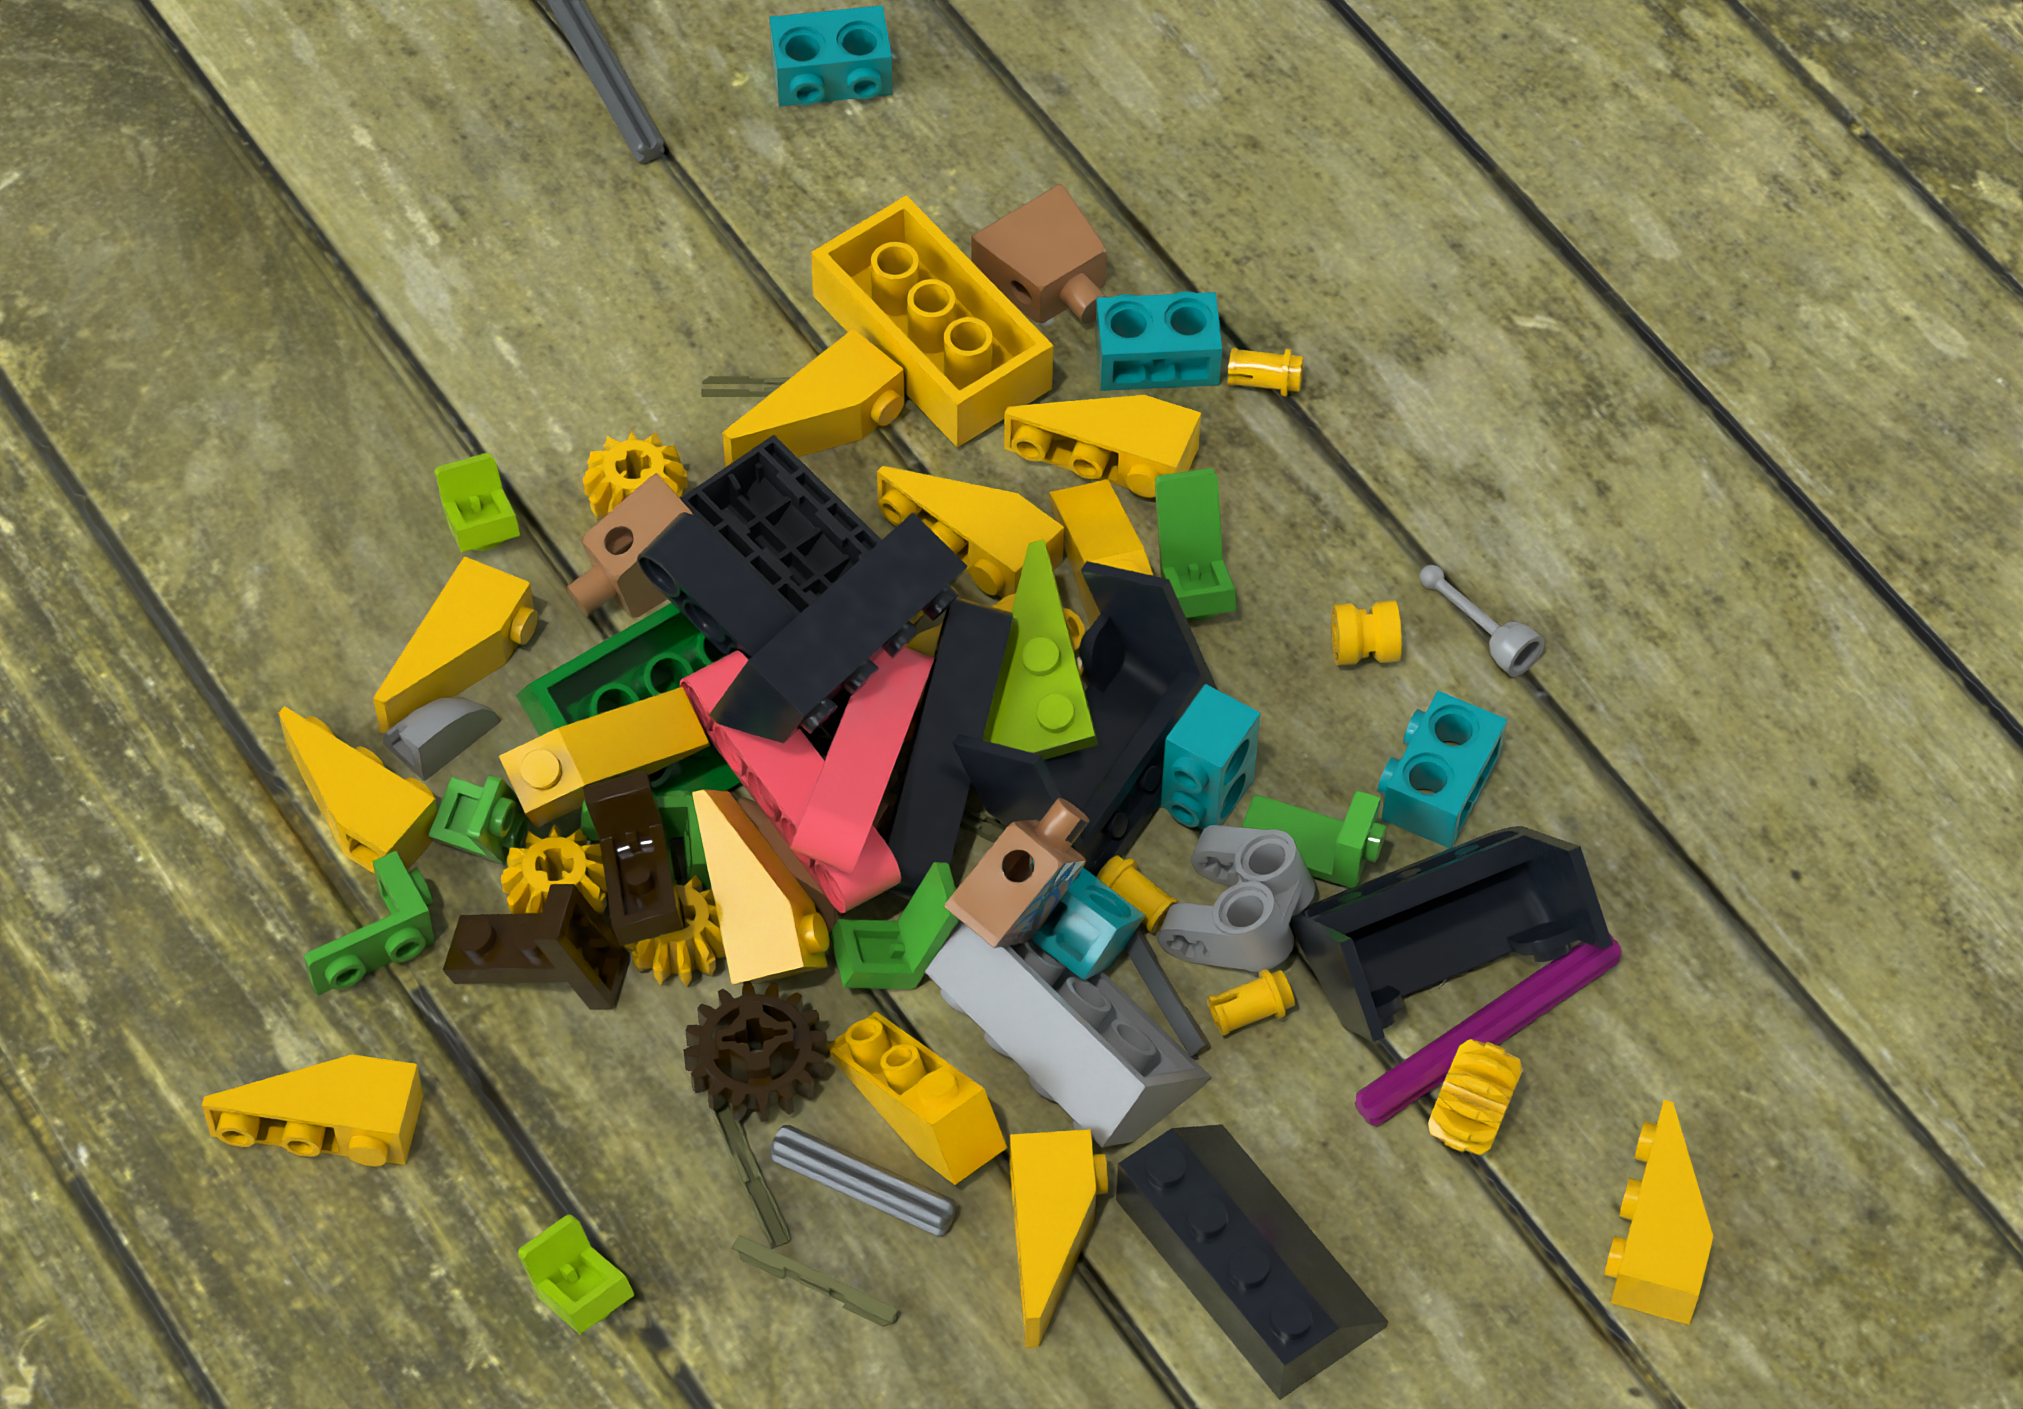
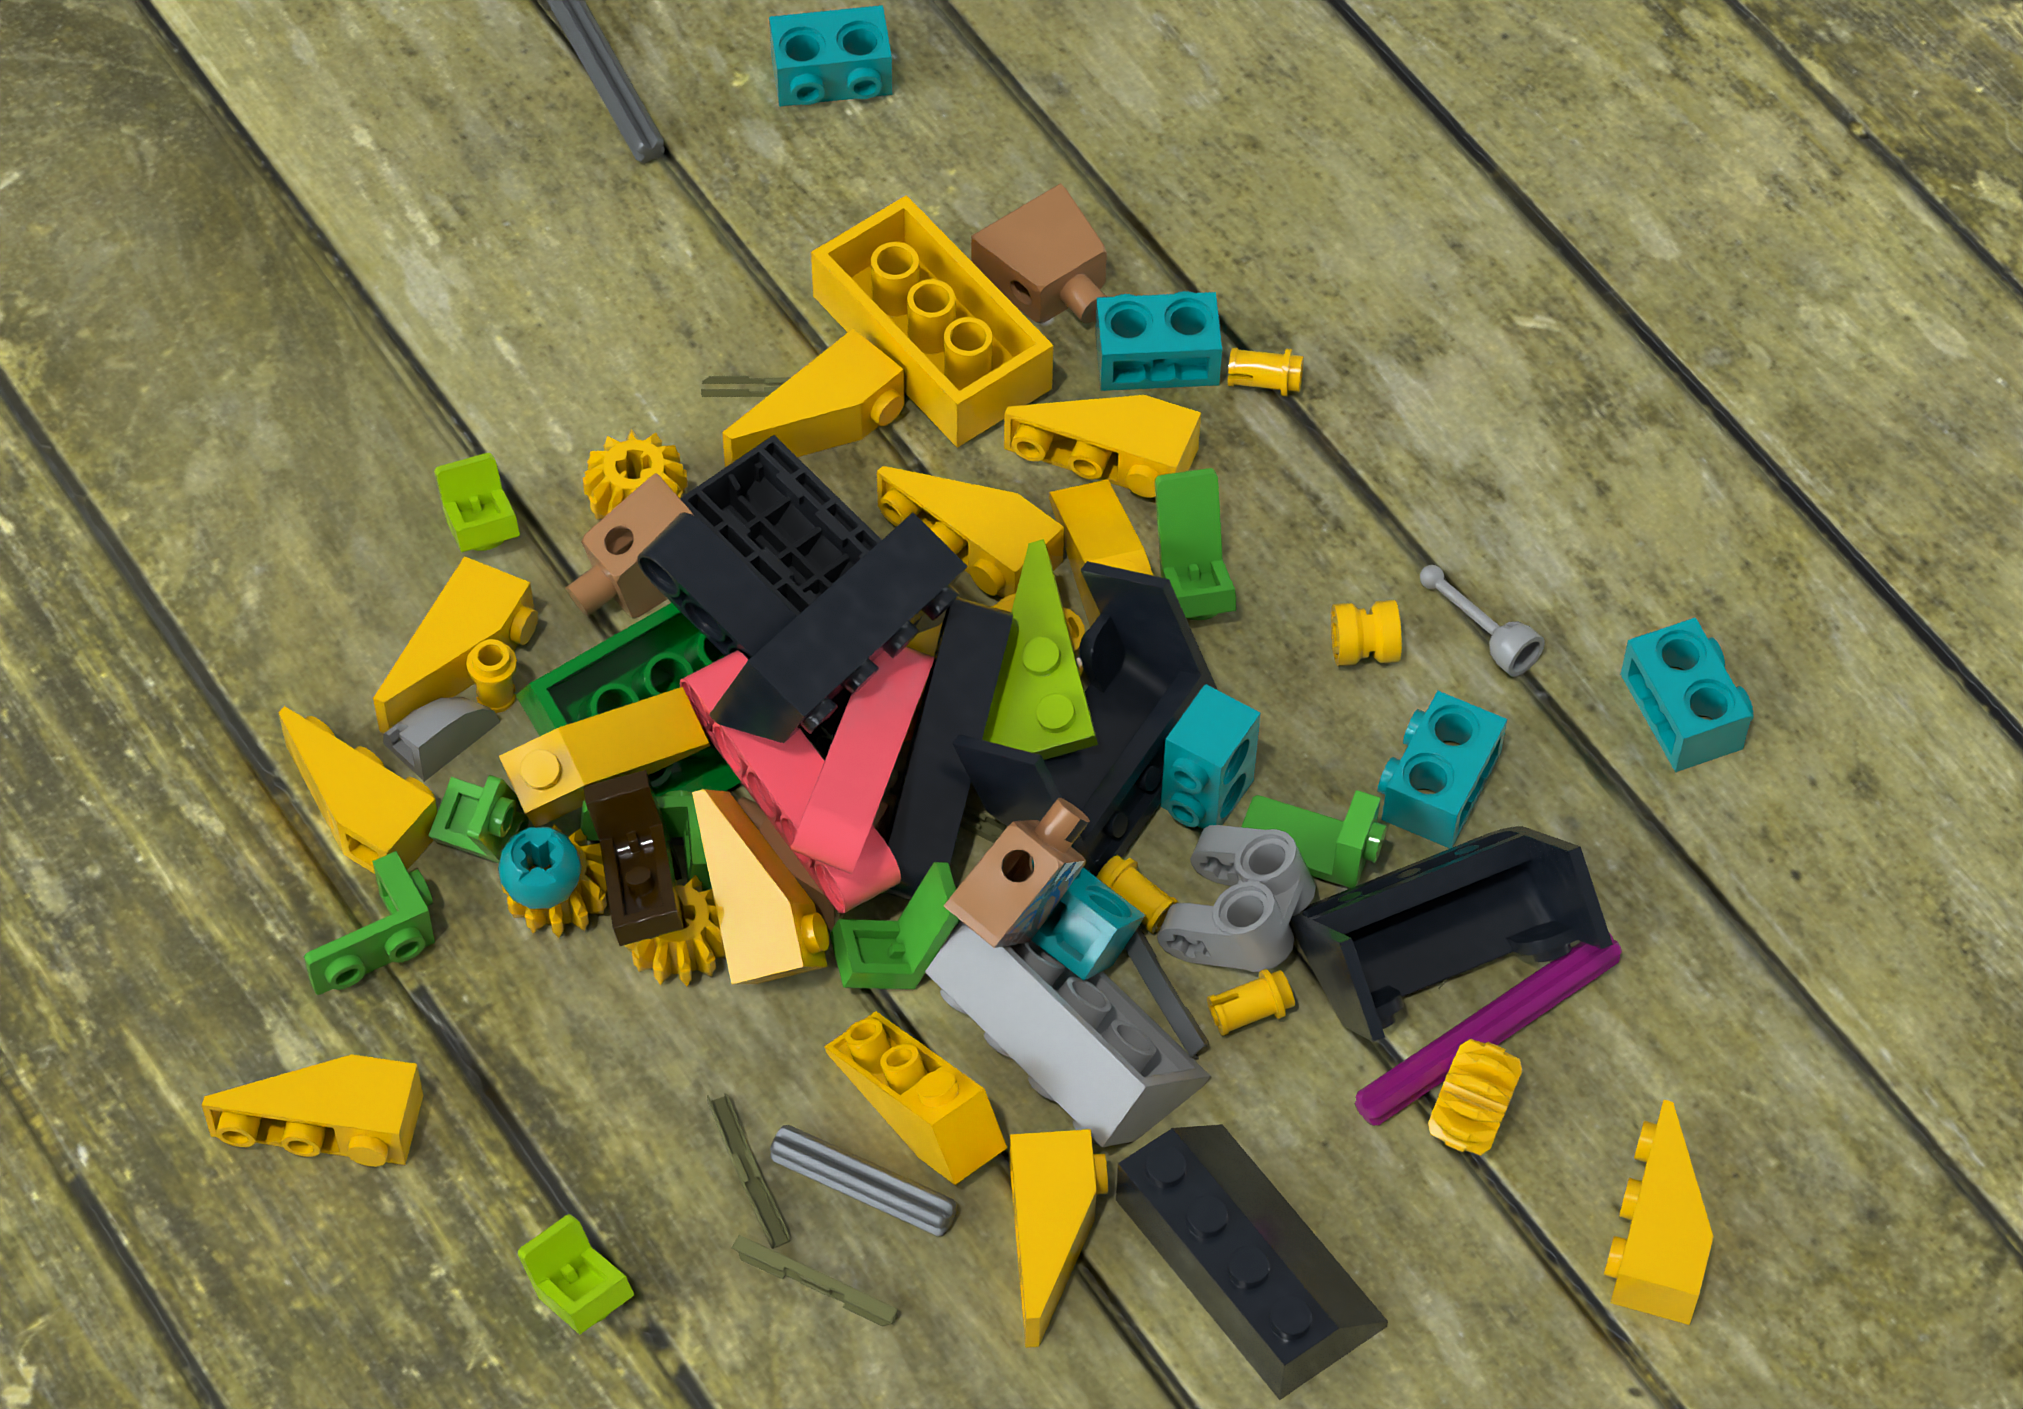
(492, 669): none -> yellow pin
(540, 848): none -> teal piece
(553, 946): dark brown bracket -> none
(788, 1057): dark brown gear -> none
(1675, 697): none -> teal brick

